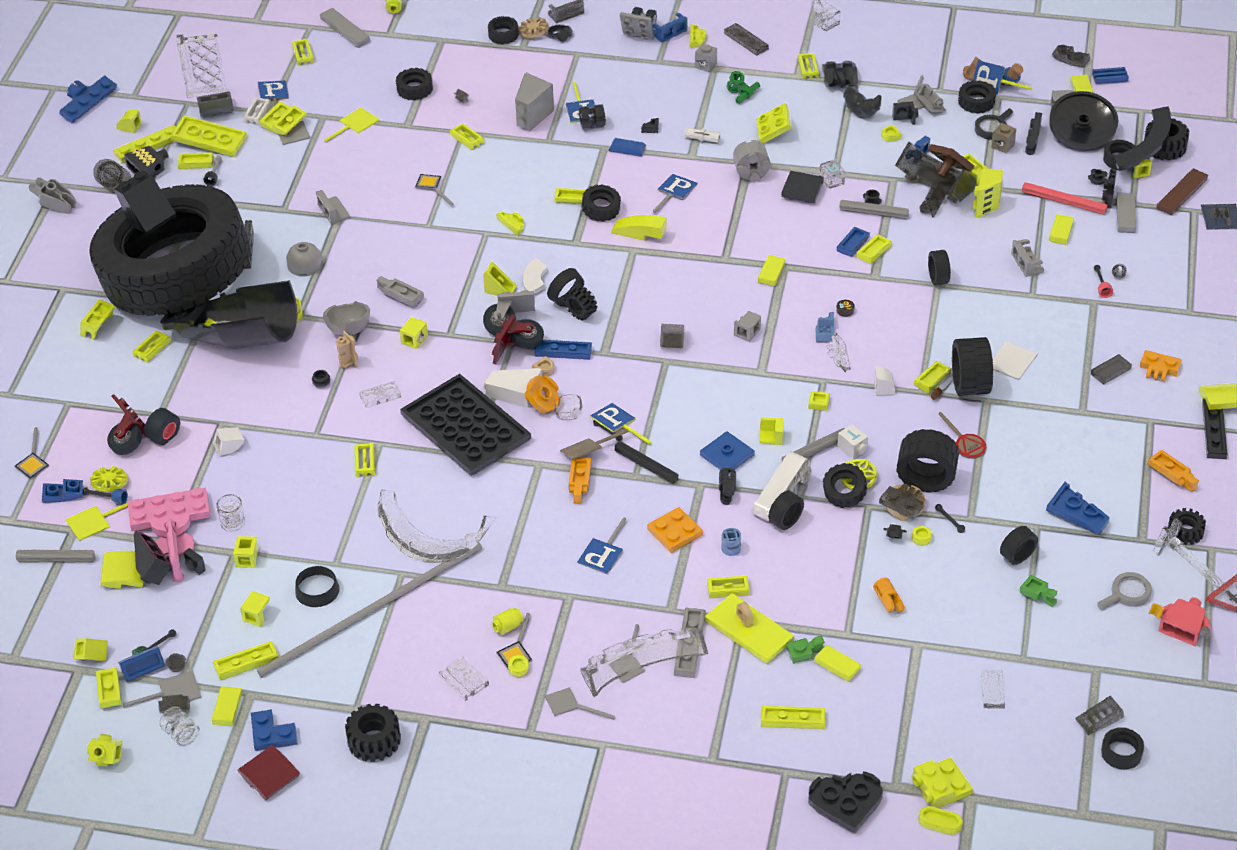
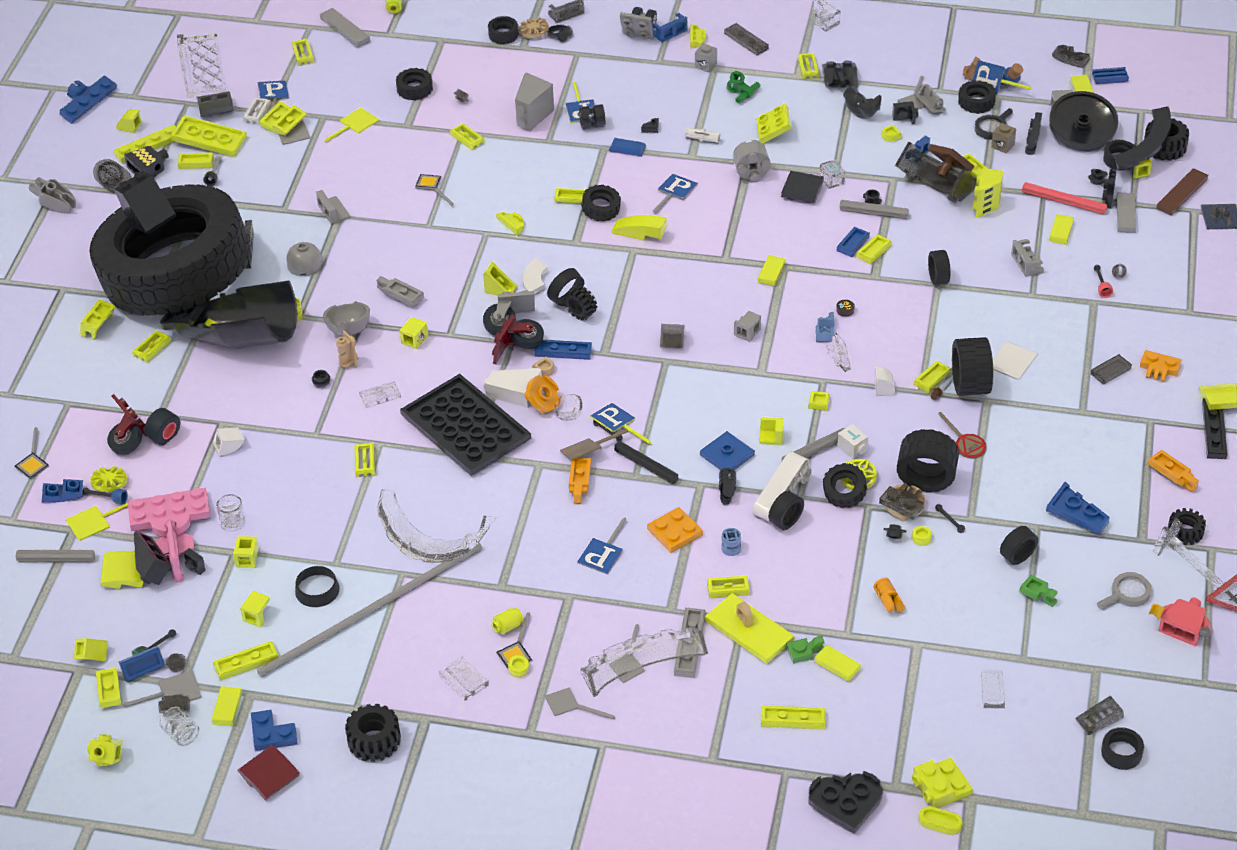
(933, 200): clear smoke hinge -> none

